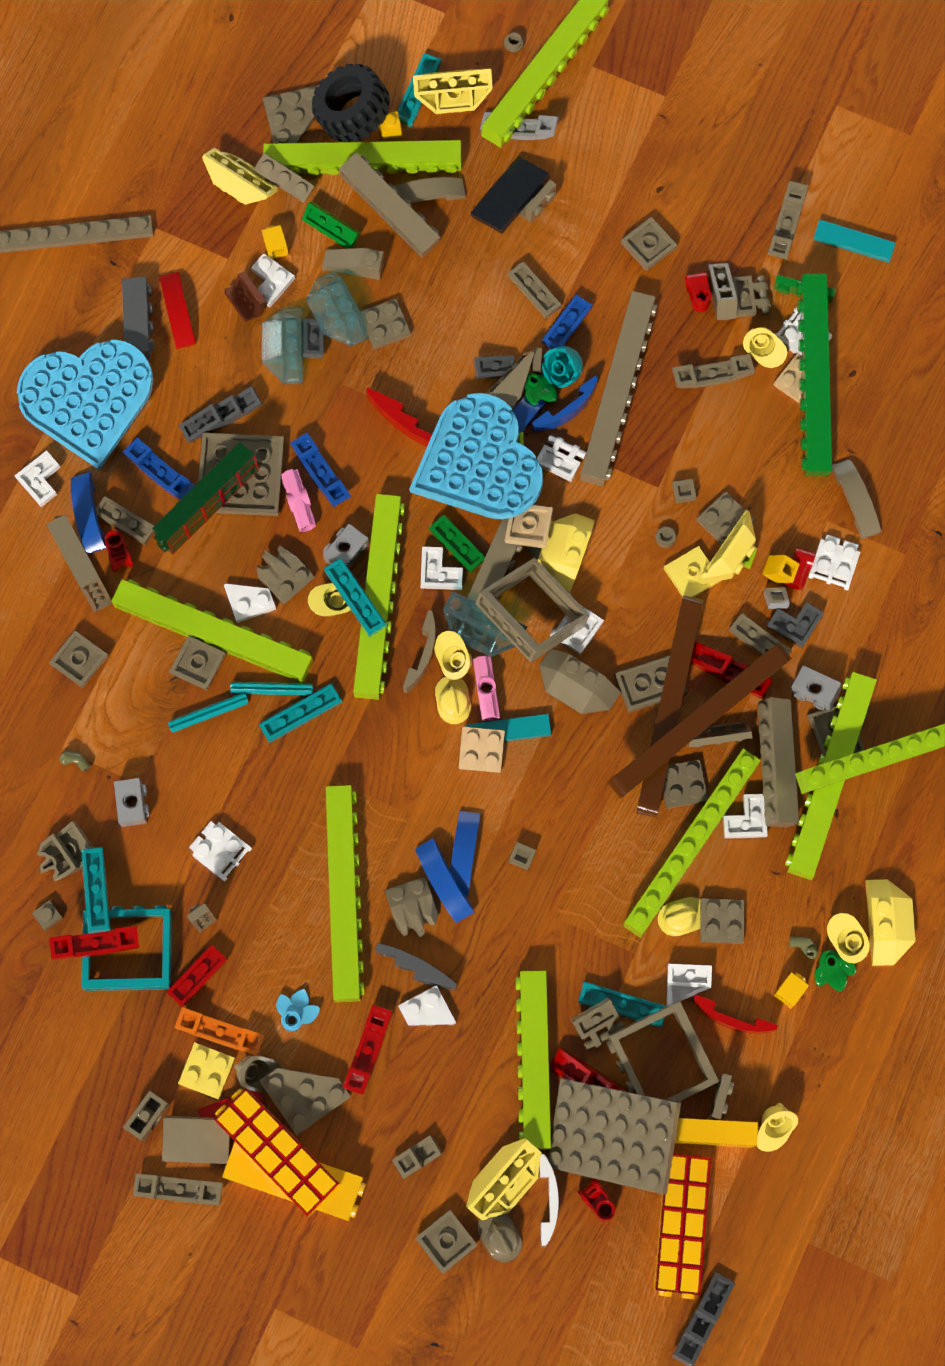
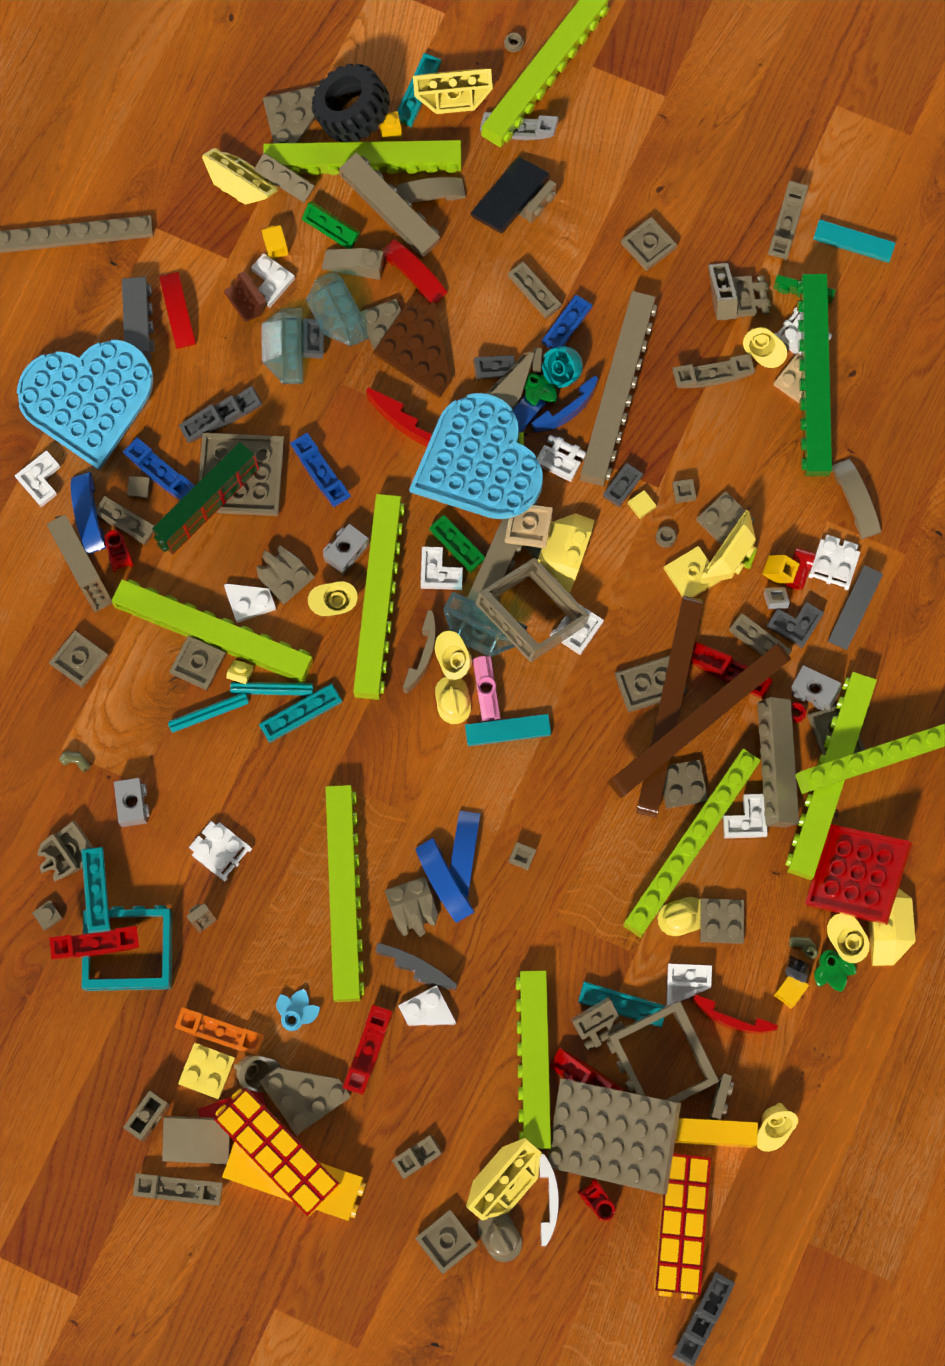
(138, 487): none -> dark tan tile
(197, 976): red plate -> none
(240, 671): none -> light yellow plate
(298, 500): bright pink piece -> none
(355, 597): teal tile -> none
(414, 270): none -> red slope
(417, 349): none -> reddish brown wing
(481, 749): tan plate -> none
(577, 683): dark tan wedge -> none
(623, 485): none -> dark grey plate
(641, 504): none -> light yellow tile
(699, 291): red piece -> none
(723, 733): dark tan plate -> none
(797, 969): none -> black plate
(801, 709): none -> red plate
(855, 607): none -> dark grey slope
(858, 874): none -> red plate

